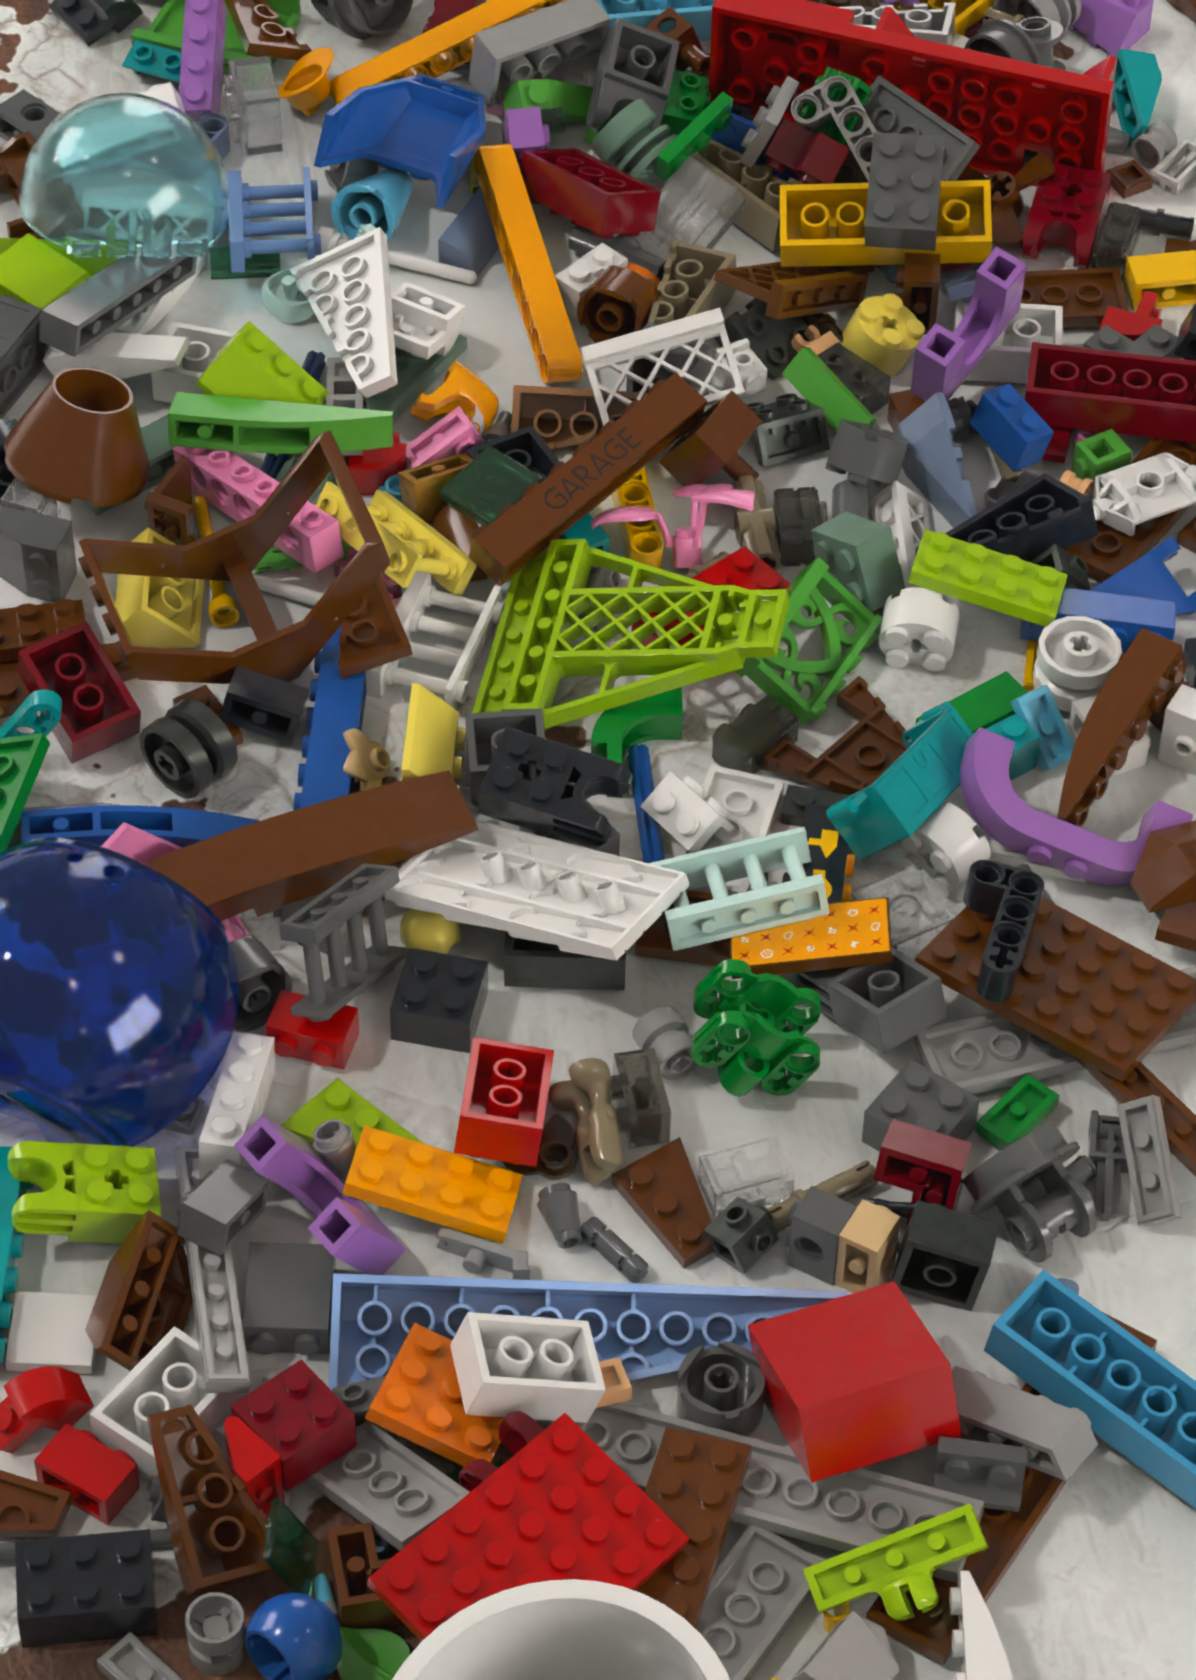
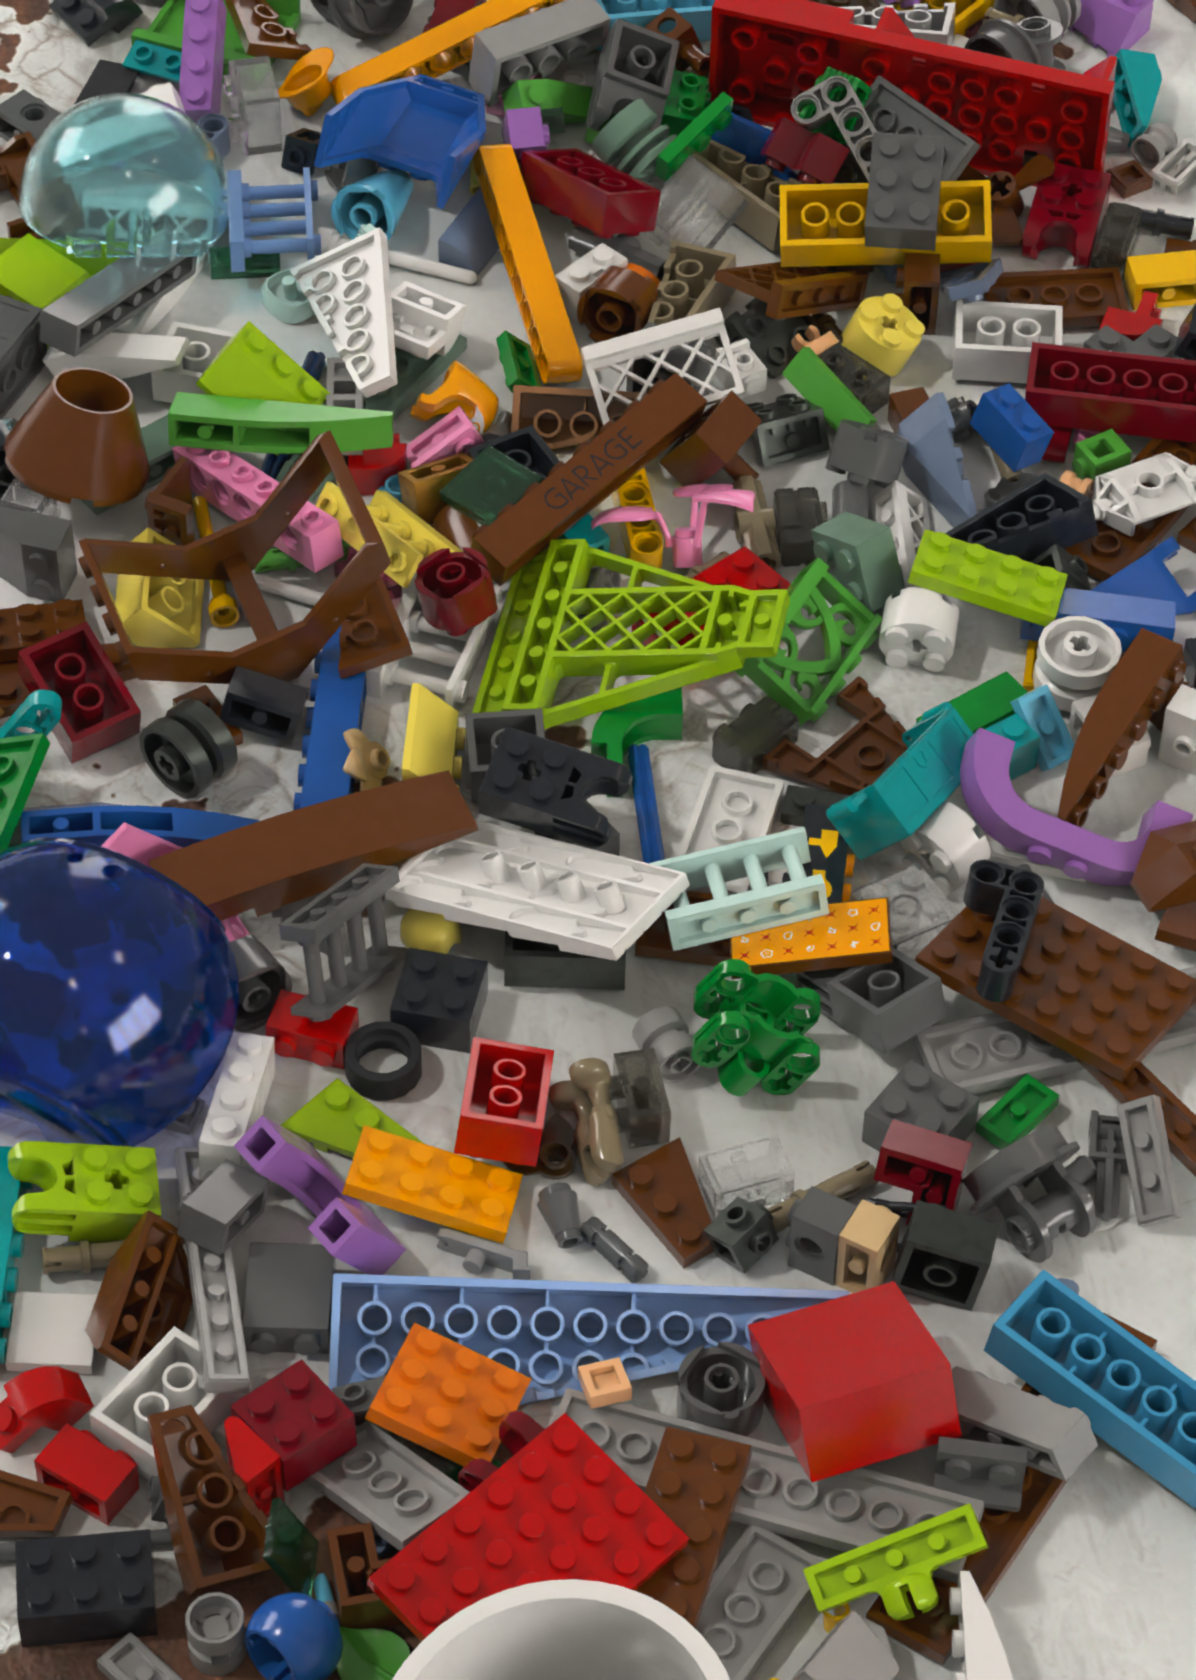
(79, 1257): none -> dark tan pin
(108, 78): none -> black piece
(300, 150): none -> black bracket
(336, 1145): light grey cone -> none
(383, 1036): none -> black tyre
(455, 590): none -> dark red brick
(517, 361): none -> green plate
(527, 1366): white brick -> none
(684, 812): white bracket -> none
(767, 120): light grey plate -> none
(947, 357): medium lavender arch -> none

